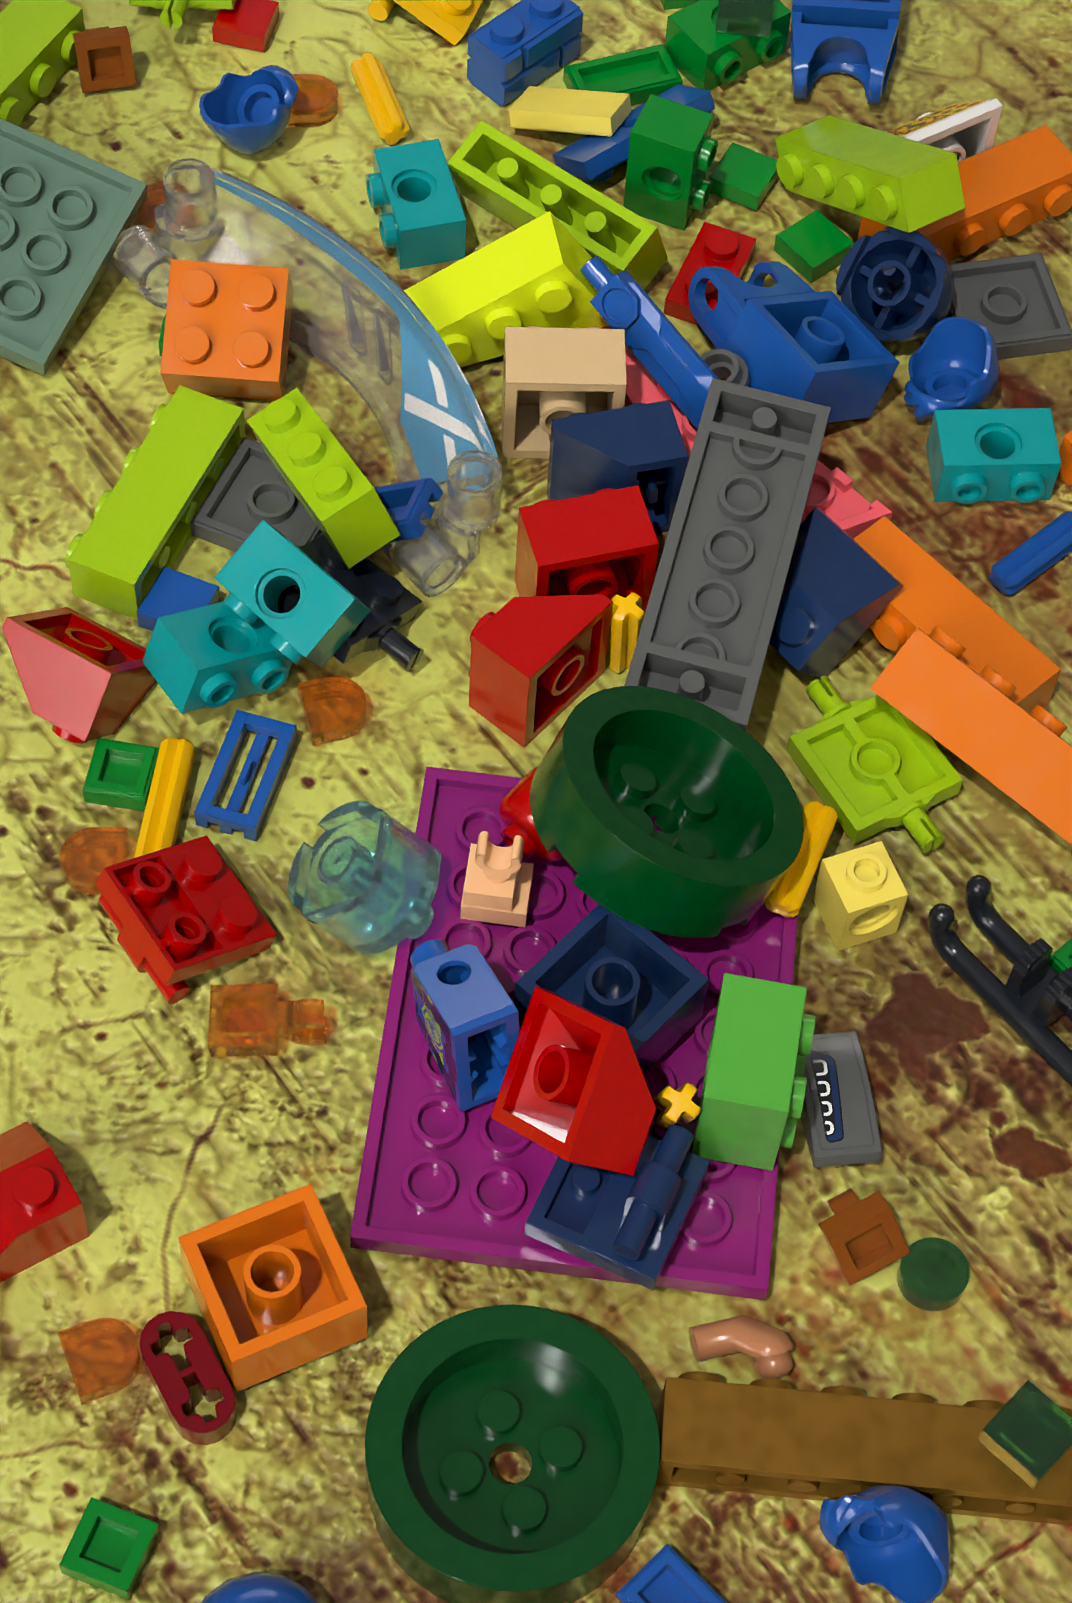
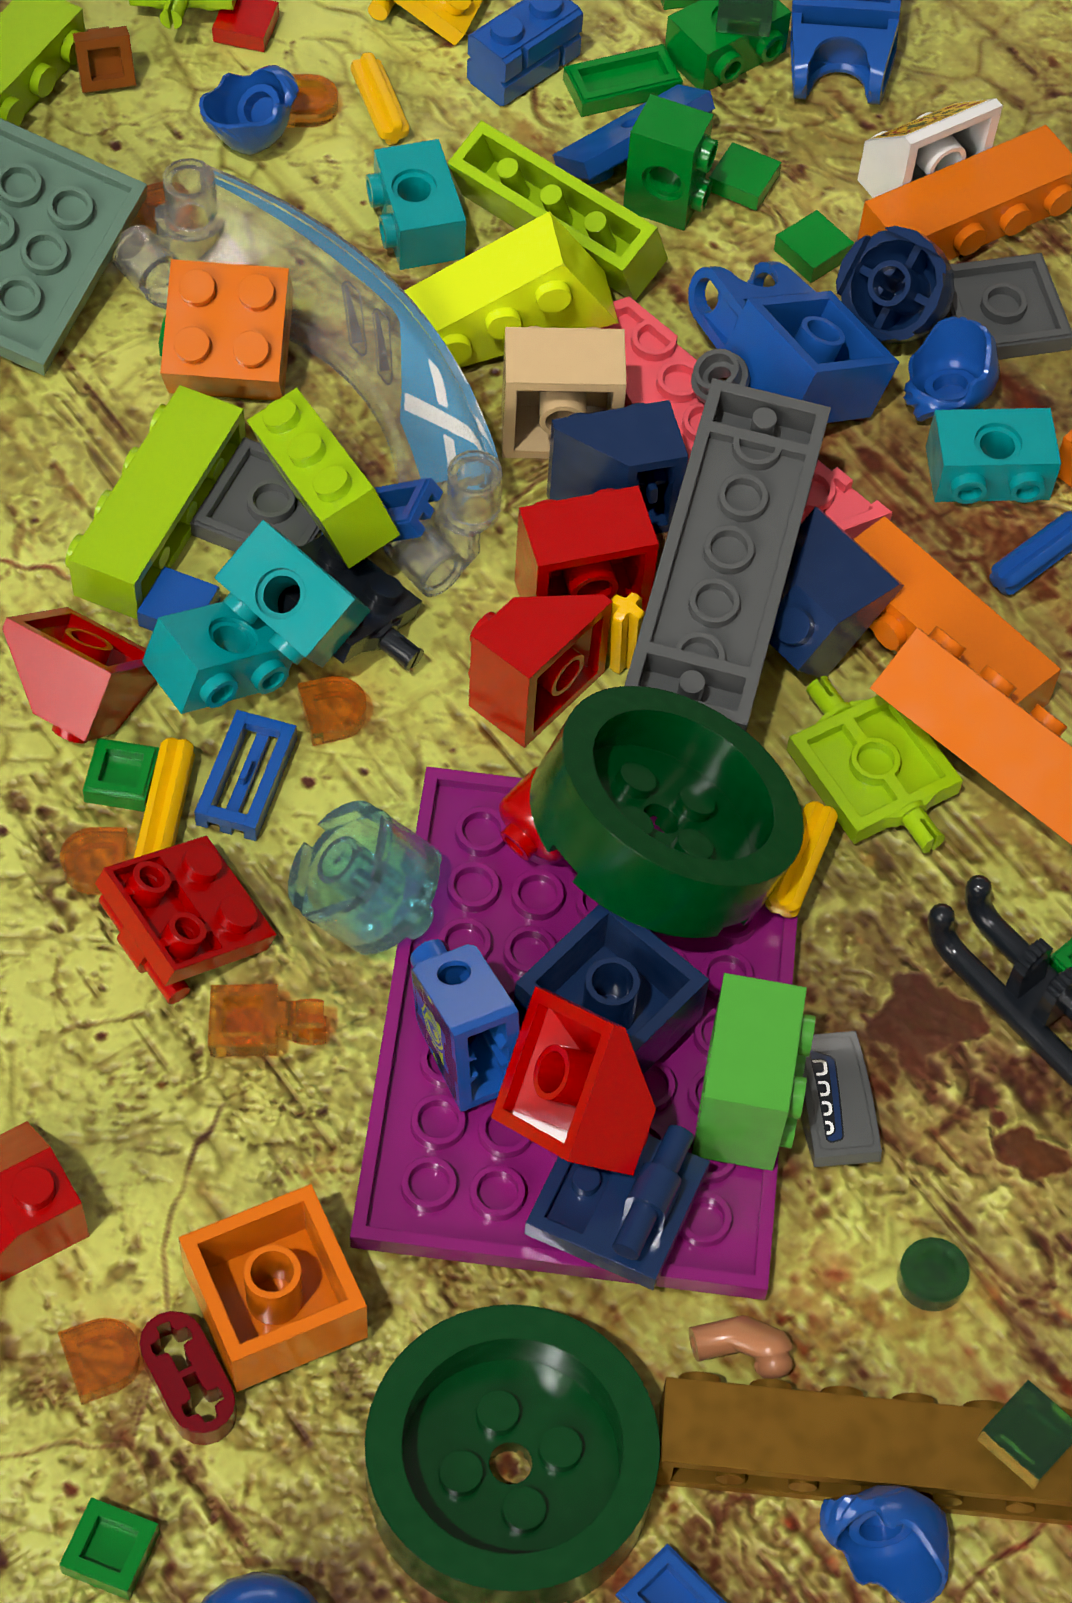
(497, 883): light nougat piece -> none
(570, 111): light yellow tile -> none
(651, 337): blue piece -> none
(676, 1105): yellow axle -> none
(711, 248): red plate -> none
(859, 895): light yellow brick -> none
(862, 1235): dark orange tile -> none
(870, 173): lime brick -> none

